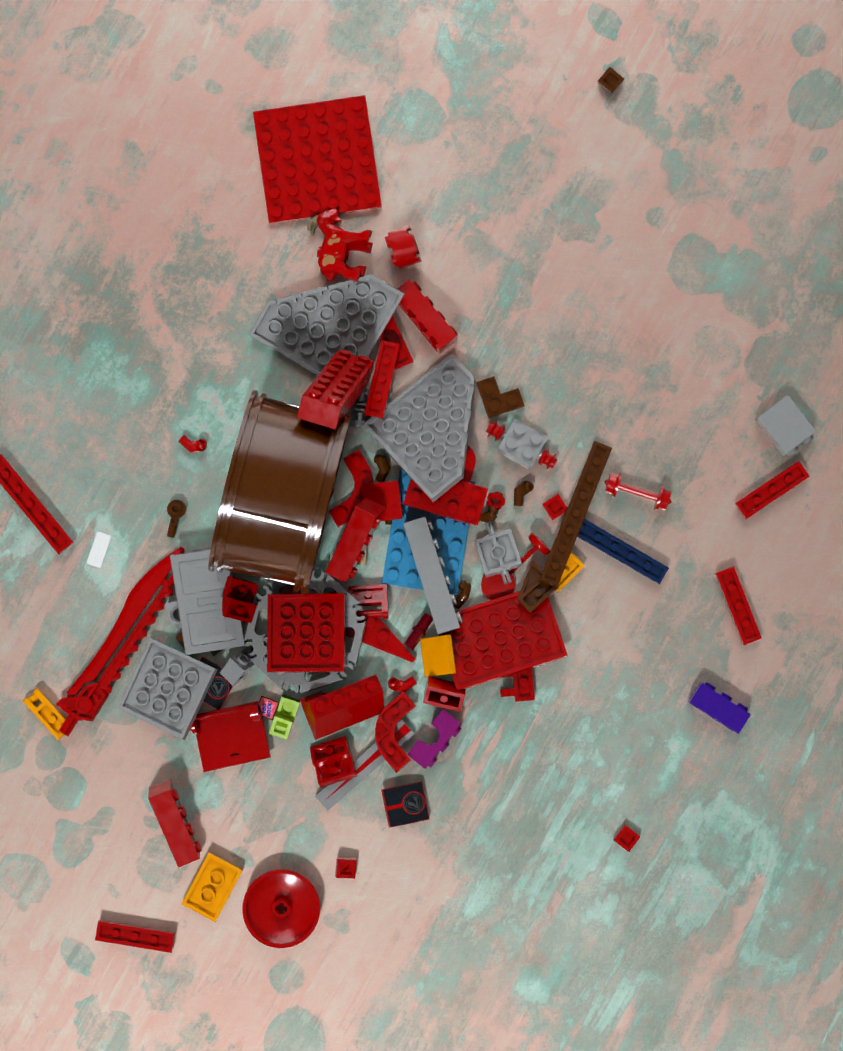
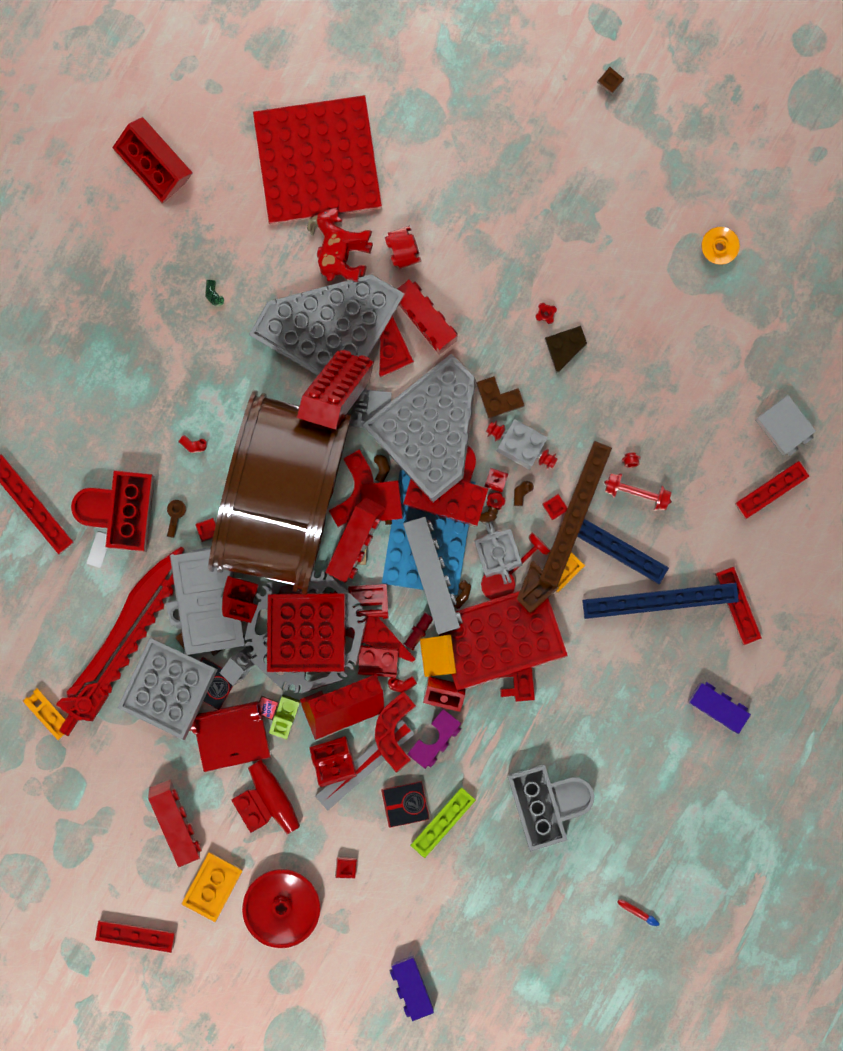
(121, 510): none -> red brick
(152, 159): none -> red slope
(206, 529): none -> red tile
(211, 295): none -> clear green arm
(265, 801): none -> red plate
(378, 661): none -> red plate
(382, 379): red plate -> none
(411, 988): none -> dark purple brick
(443, 822): none -> lime plate
(496, 480): none -> red tile
(546, 308): none -> red plate
(546, 805): none -> light grey brick
(565, 346): none -> dark brown wing
(626, 838): red tile -> none
(631, 460): none -> red plate
(637, 912): none -> red piece
(660, 600): none -> dark blue plate
(727, 239): none -> light orange dish

